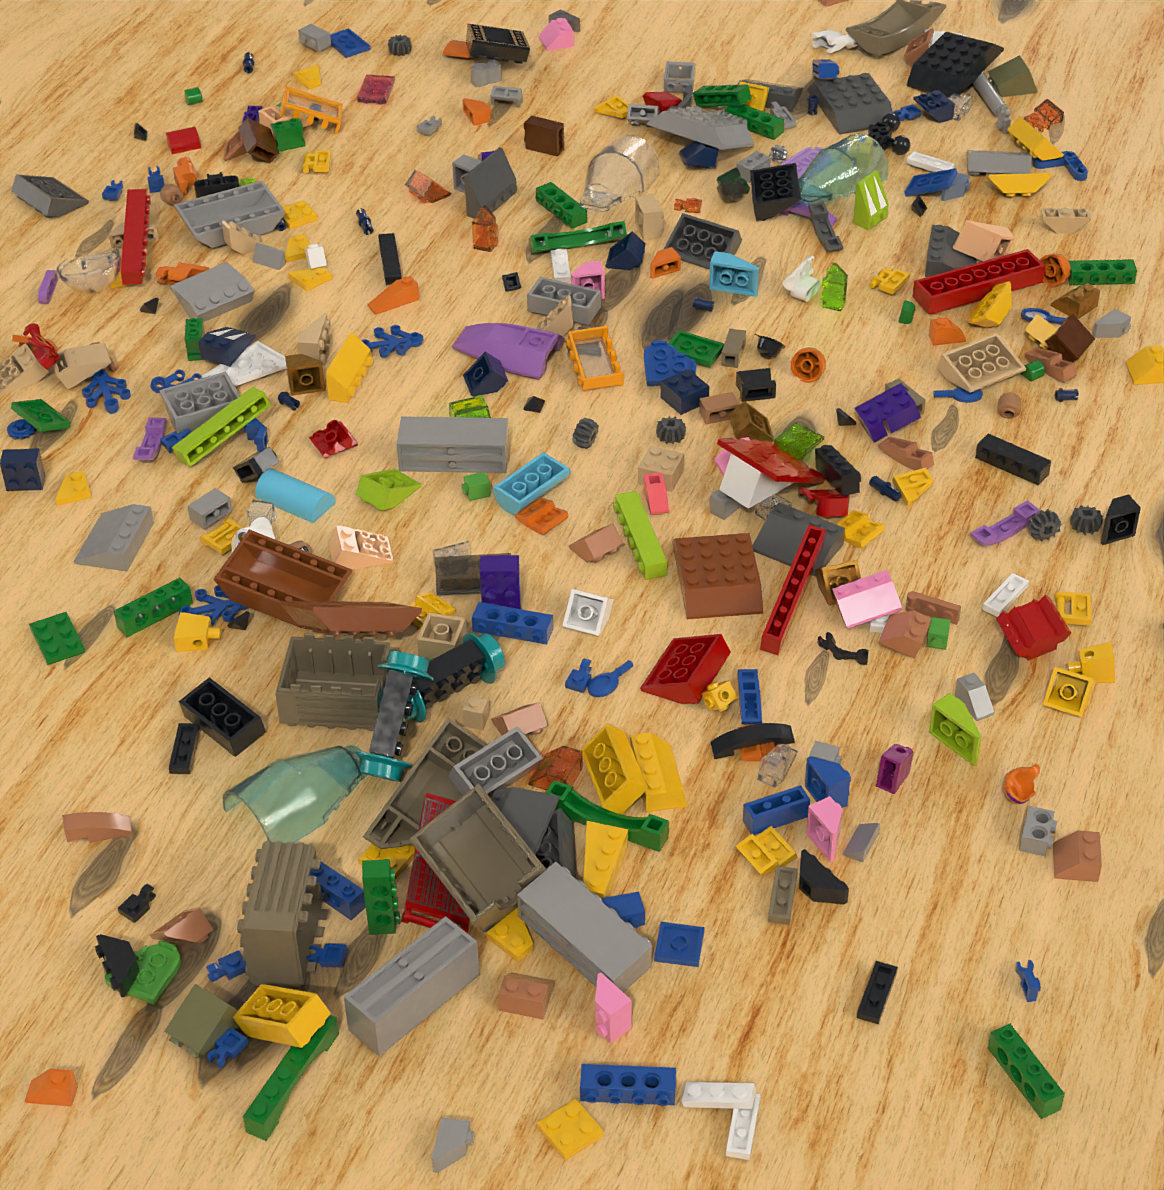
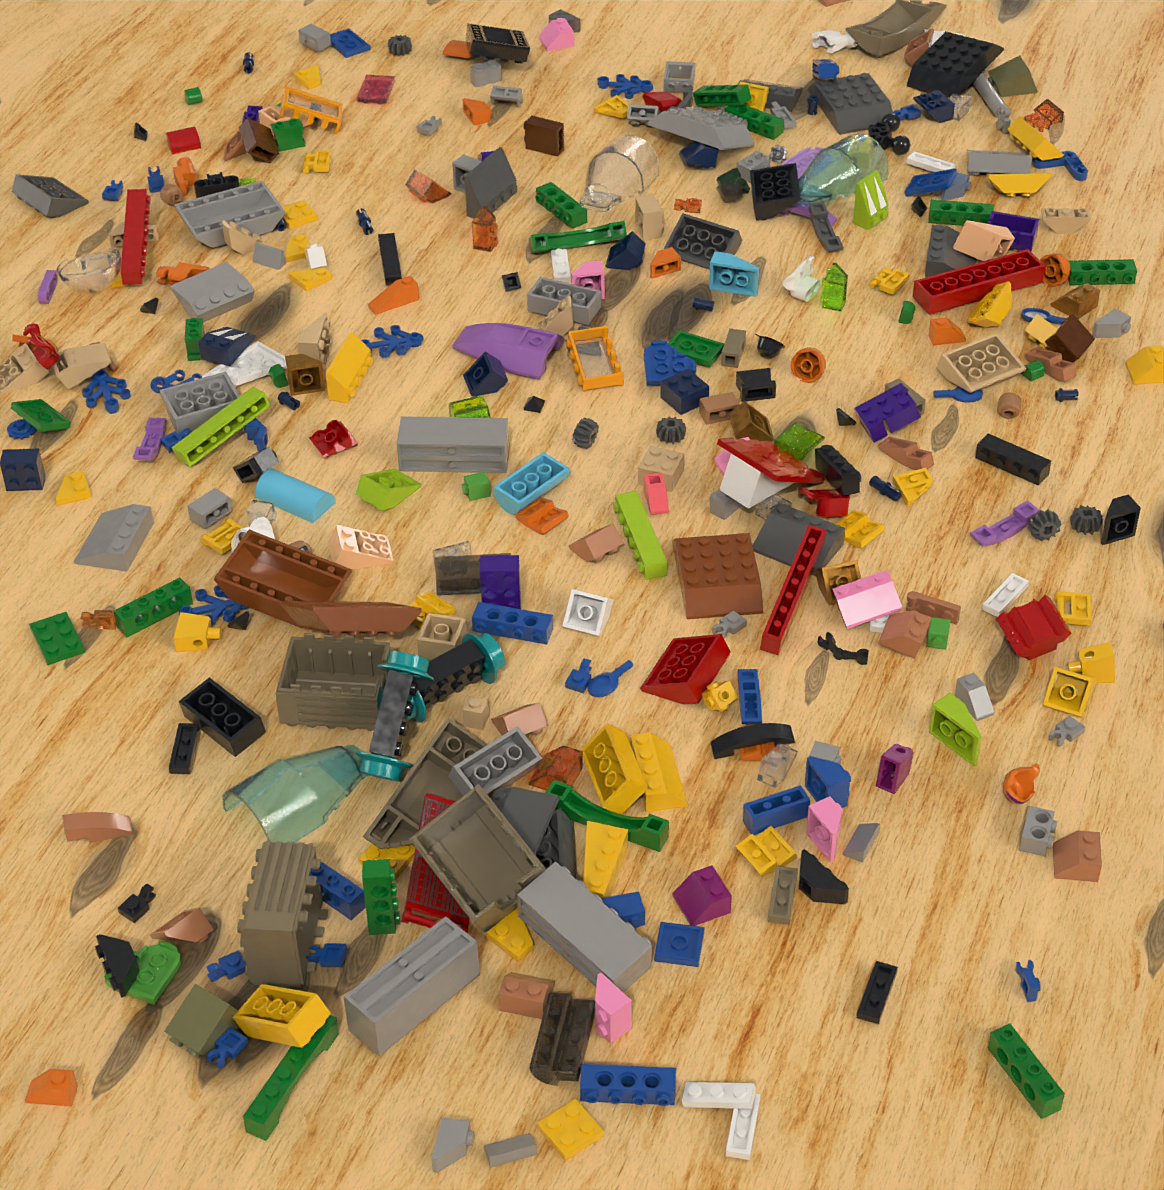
(101, 618): none -> clear orange plate
(278, 376): none -> green brick
(510, 1150): none -> light grey slope
(562, 1039): none -> clear smoke brick
(625, 85): none -> blue plant
(703, 896): none -> magenta slope
(730, 623): none -> light grey plate
(958, 212): none -> green brick
(1022, 228): none -> dark purple piece
(1067, 729): none -> light grey plate

